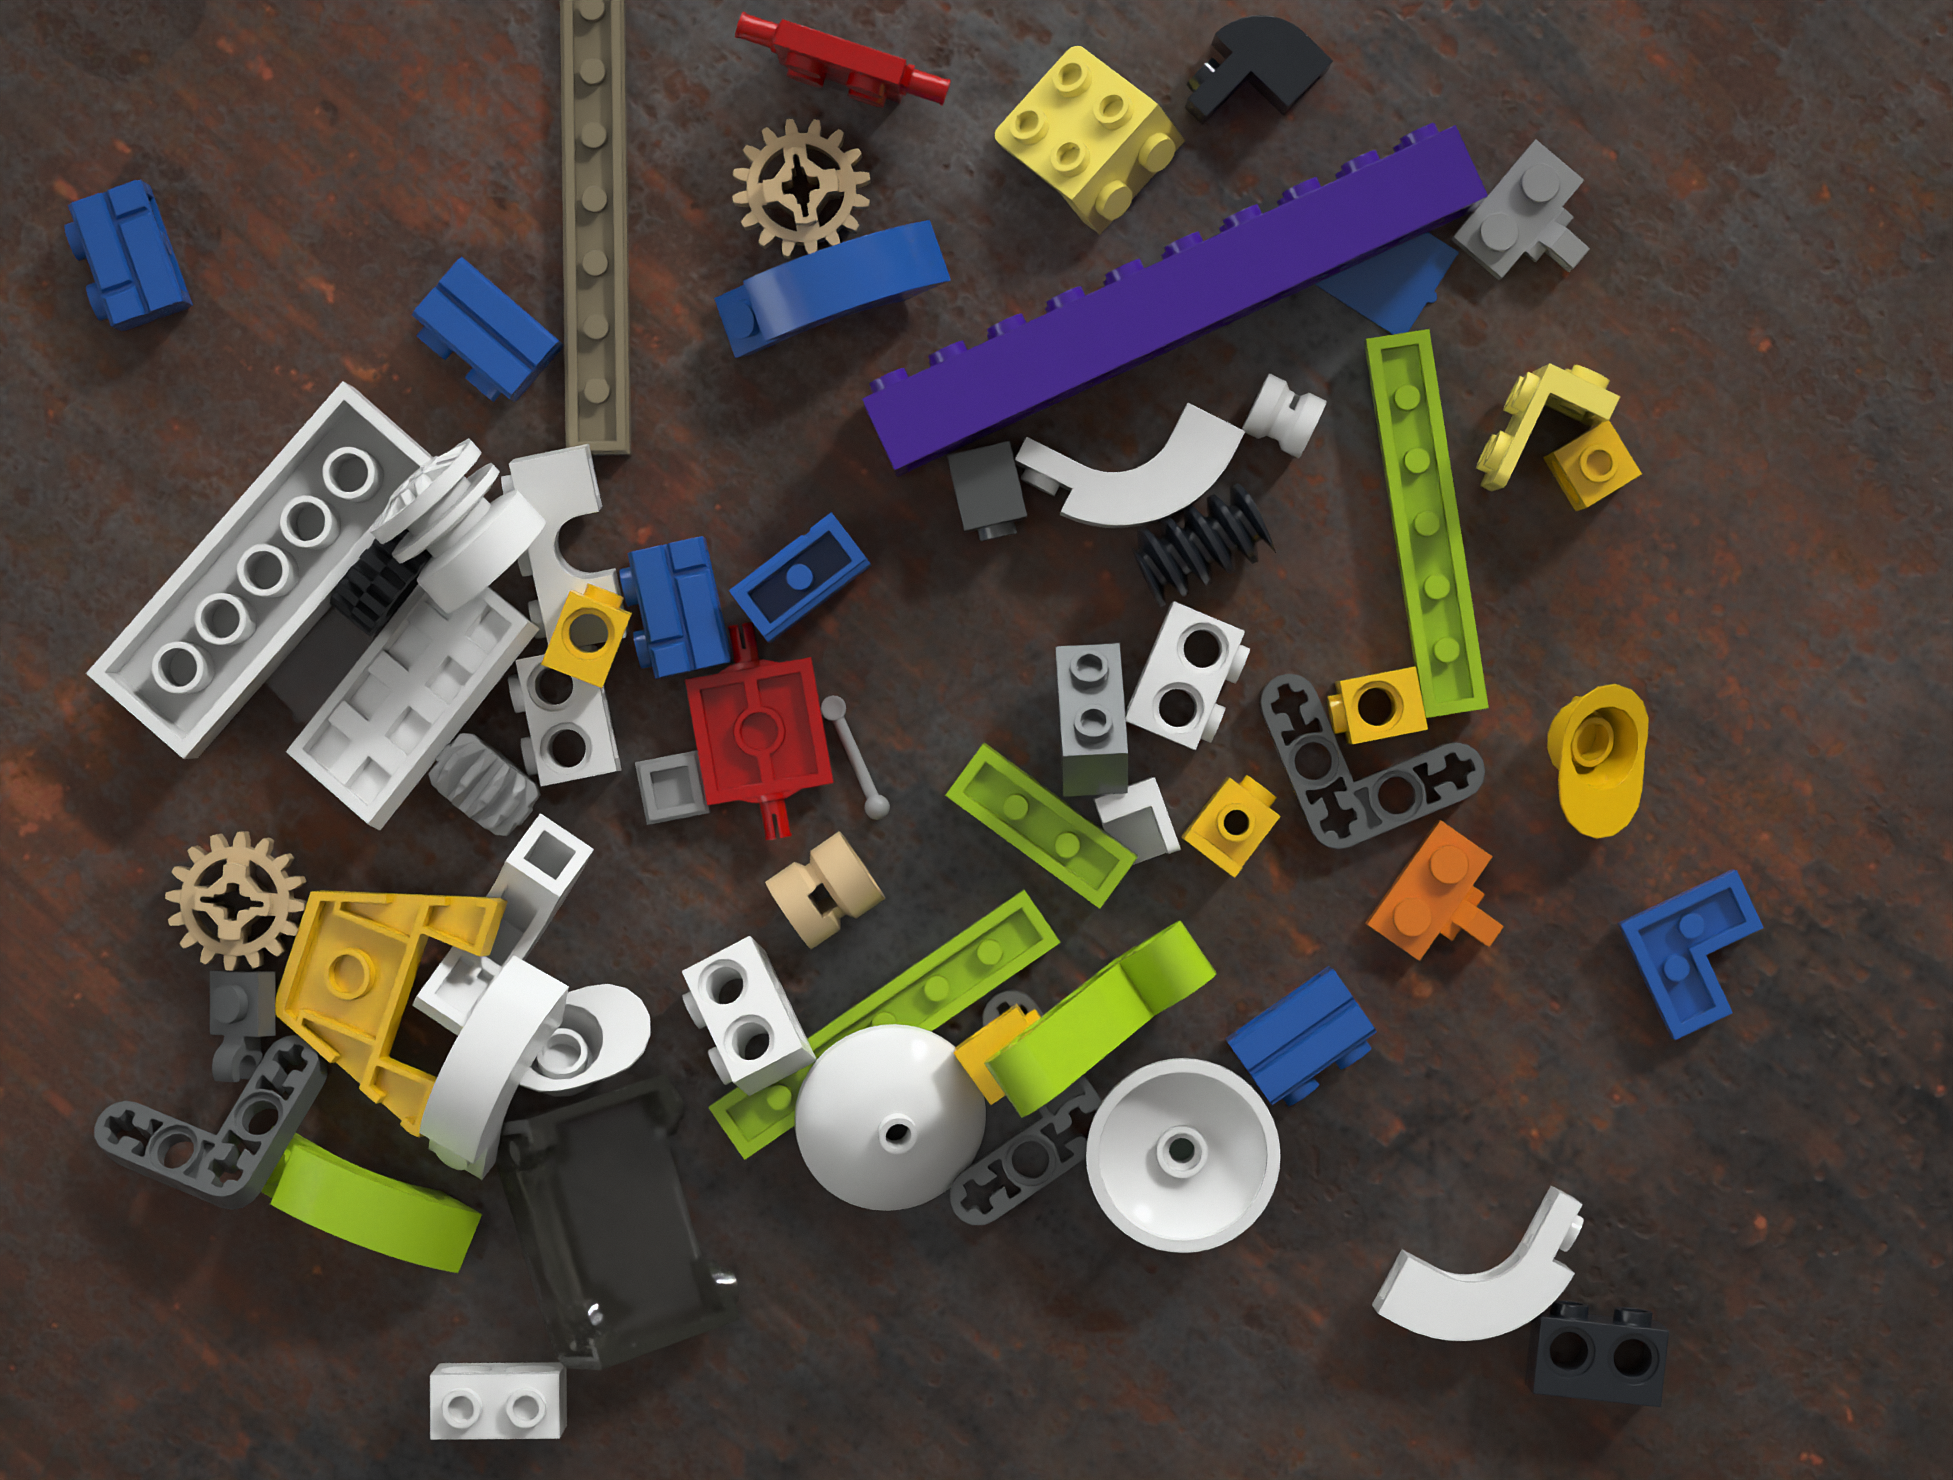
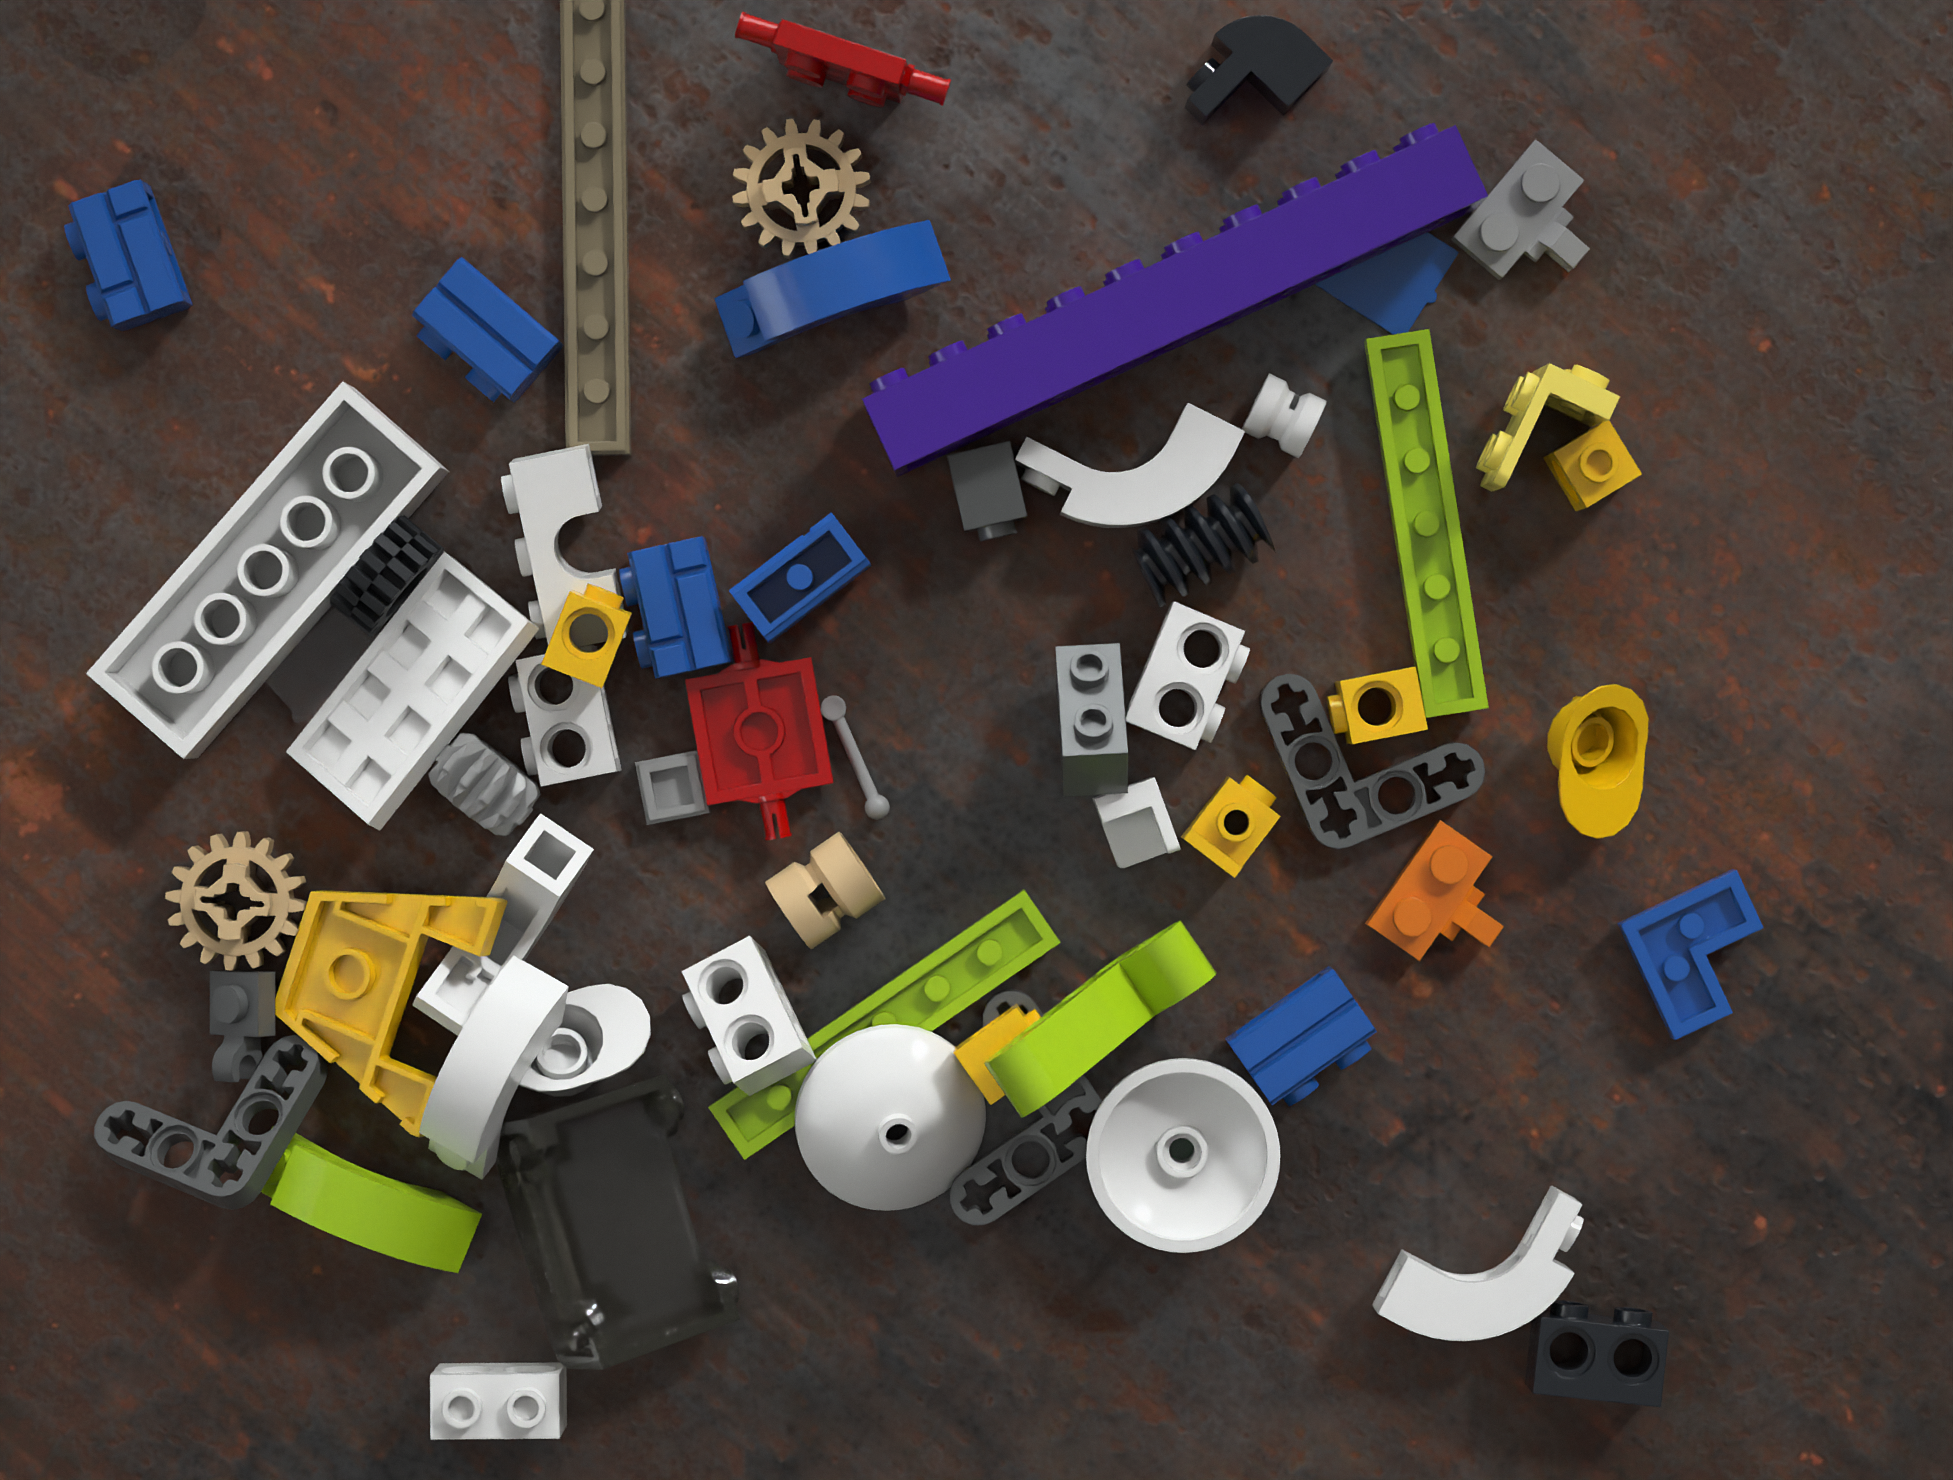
(457, 525): white wheel -> none
(1042, 825): lime plate -> none
(1090, 136): light yellow bracket -> none

